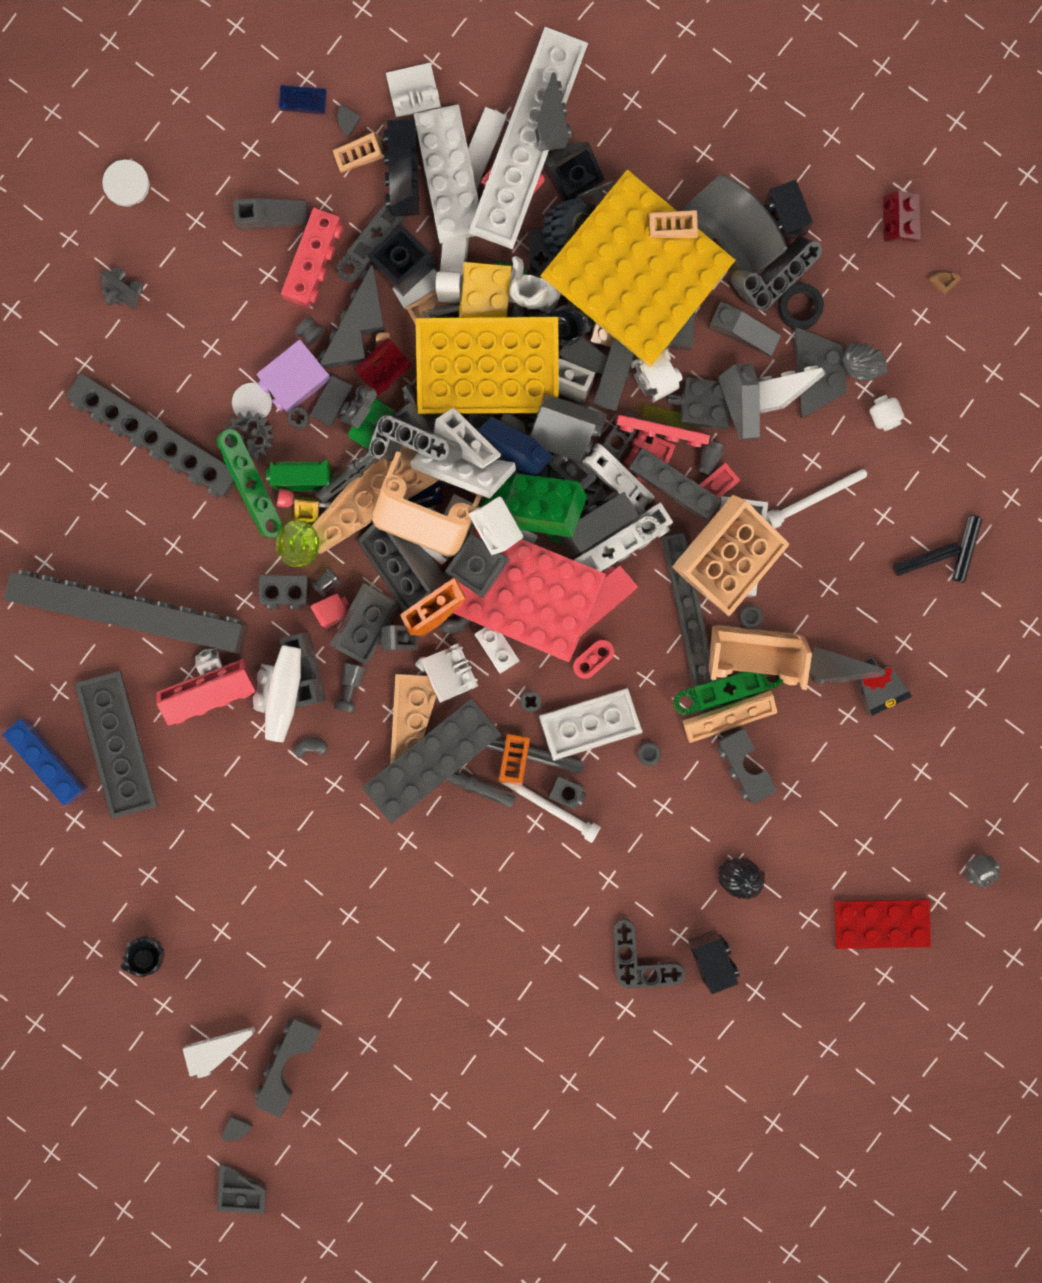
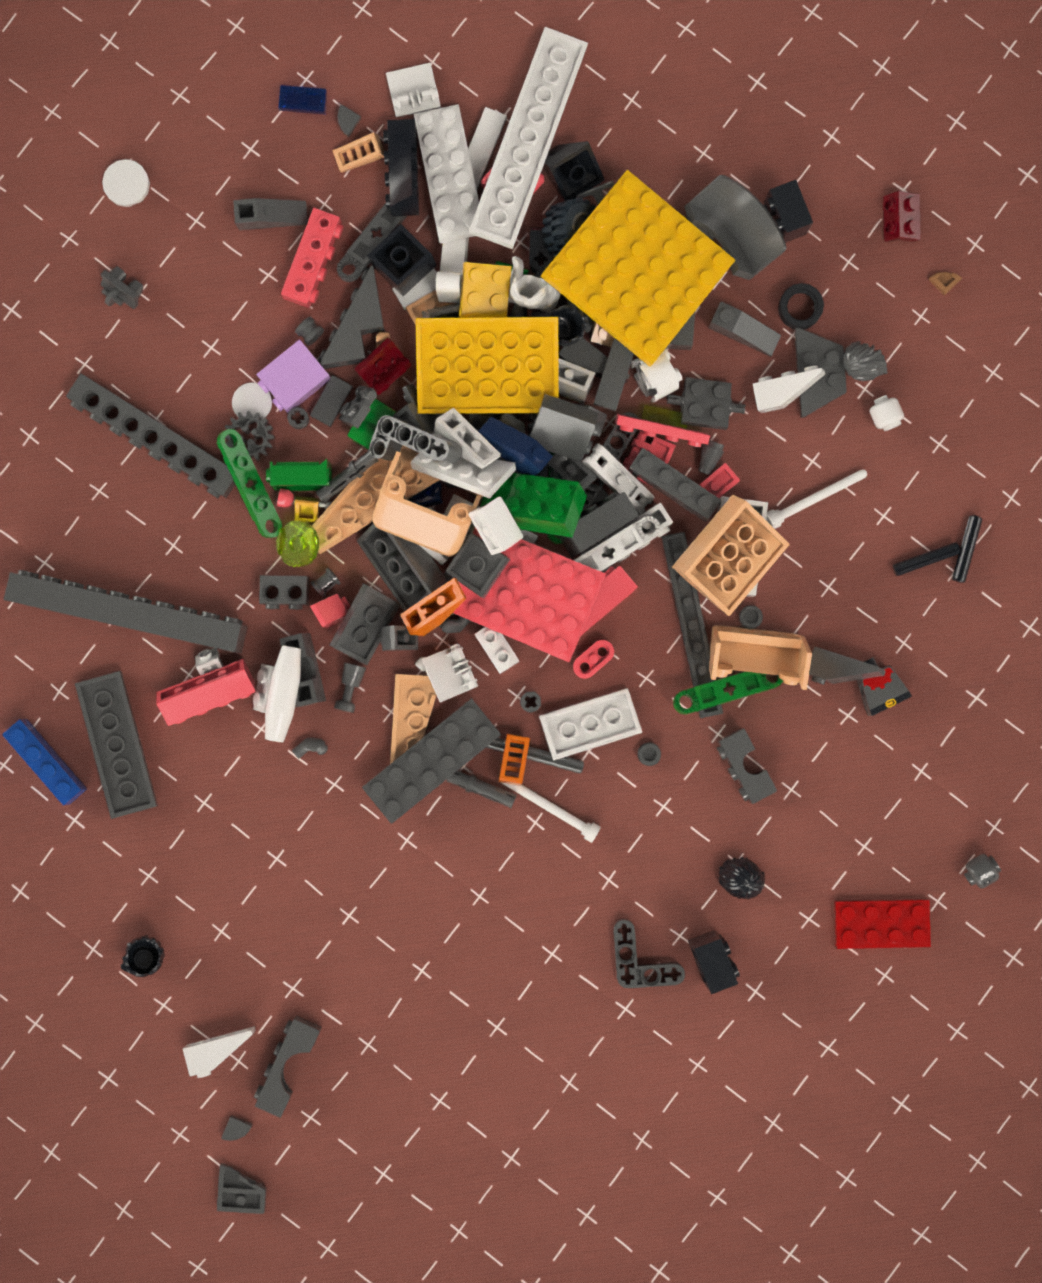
(551, 127): dark grey slope -> none
(556, 793): dark grey brick -> none
(673, 233): light nougat slope -> none
(730, 716): light nougat tile -> none
(743, 400): dark grey slope -> none
(778, 275): dark grey beam -> none

